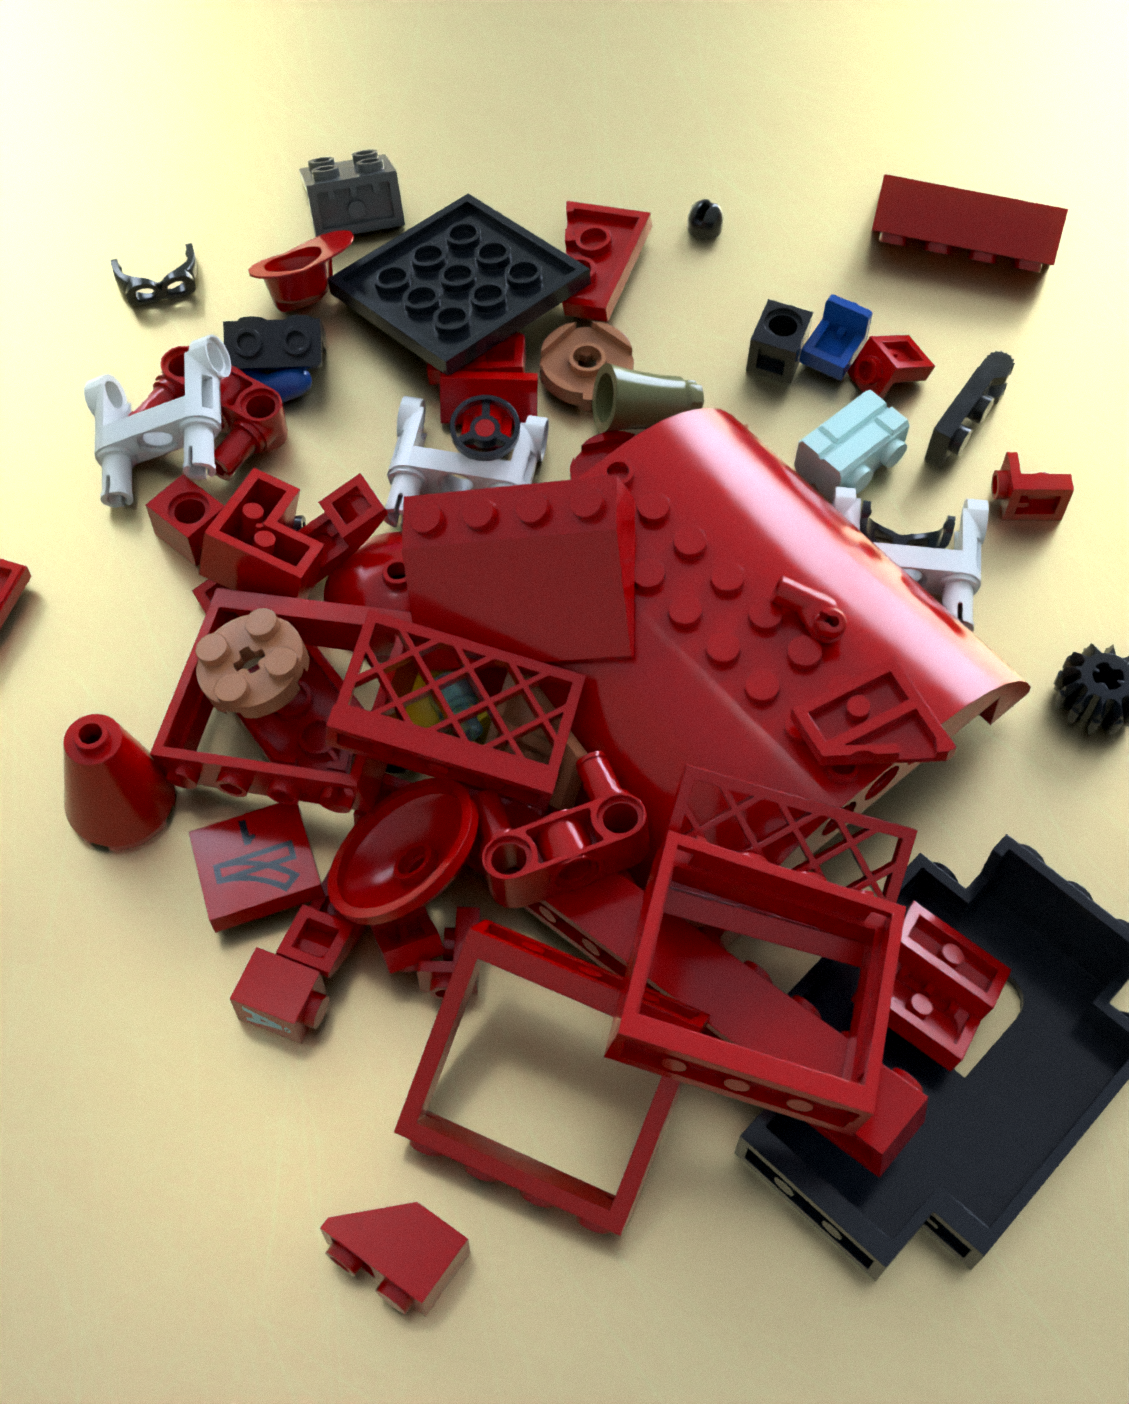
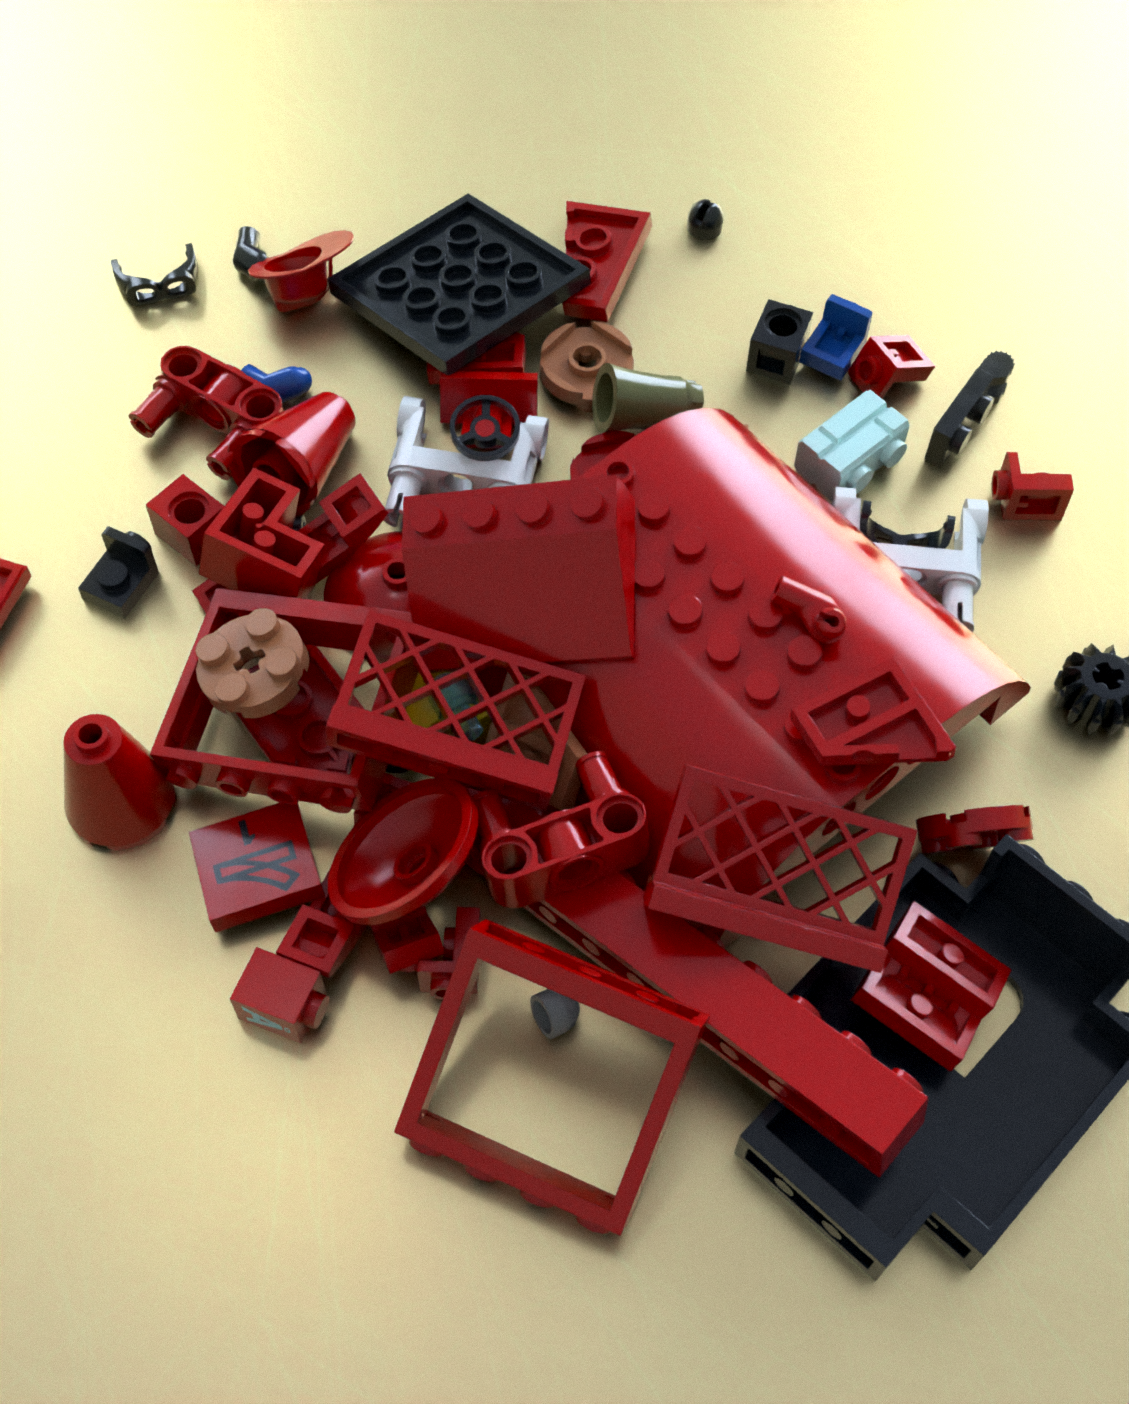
(121, 573): none -> black bracket
(181, 423): white connector -> none
(247, 251): none -> black arm
(275, 344): black bracket -> none
(296, 445): none -> red cone
(353, 193): dark grey bracket -> none
(402, 1249): red slope -> none
(554, 1012): none -> light grey hinge
(735, 1070): red window -> none
(968, 220): red slope -> none
(975, 827): none -> red plate

